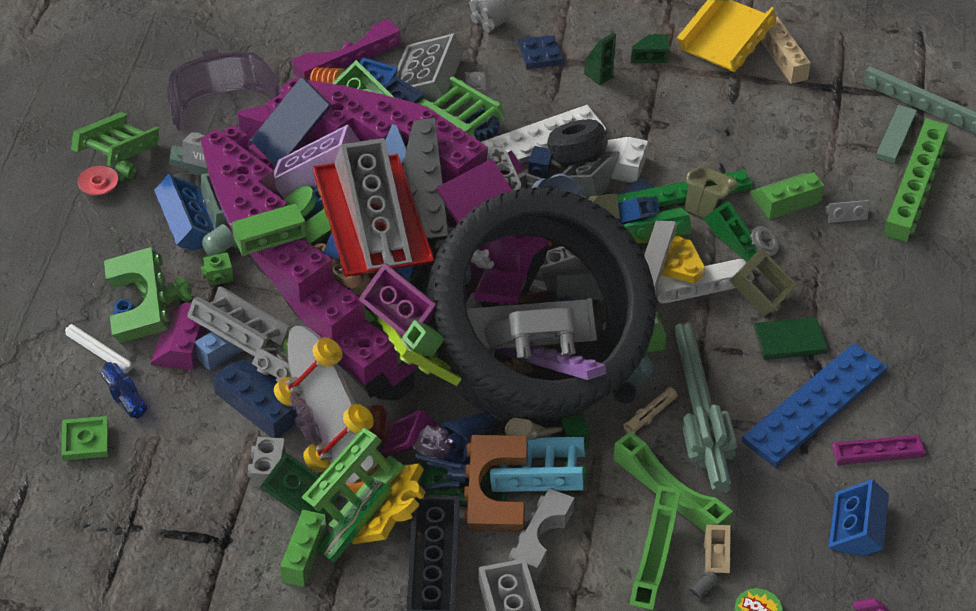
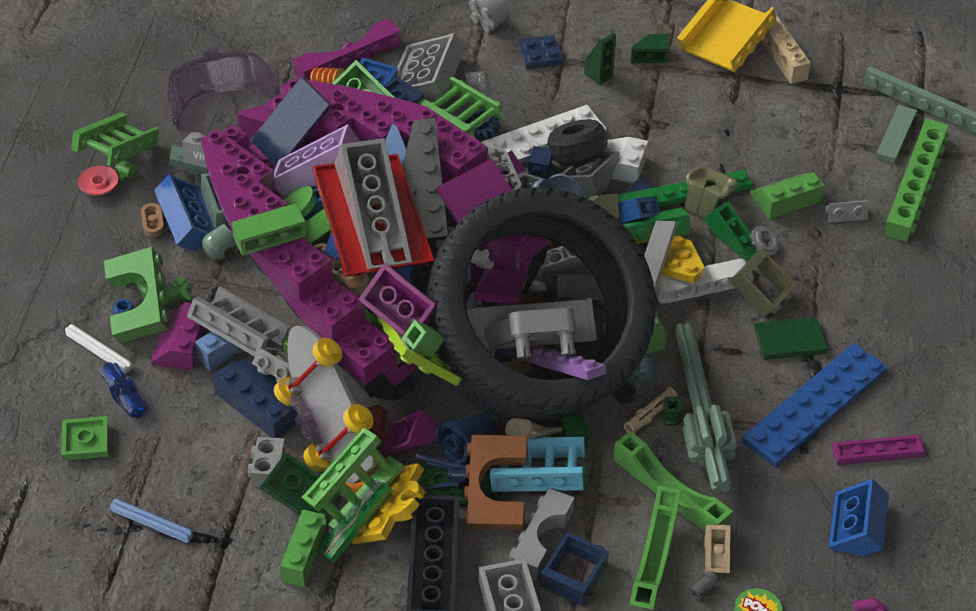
(151, 520): none -> medium blue axle
(152, 220): none -> medium nougat plate
(217, 269): bright green brick -> none
(433, 442): clear purple brick -> none
(568, 587): none -> dark blue window
(672, 408): none -> dark green bush

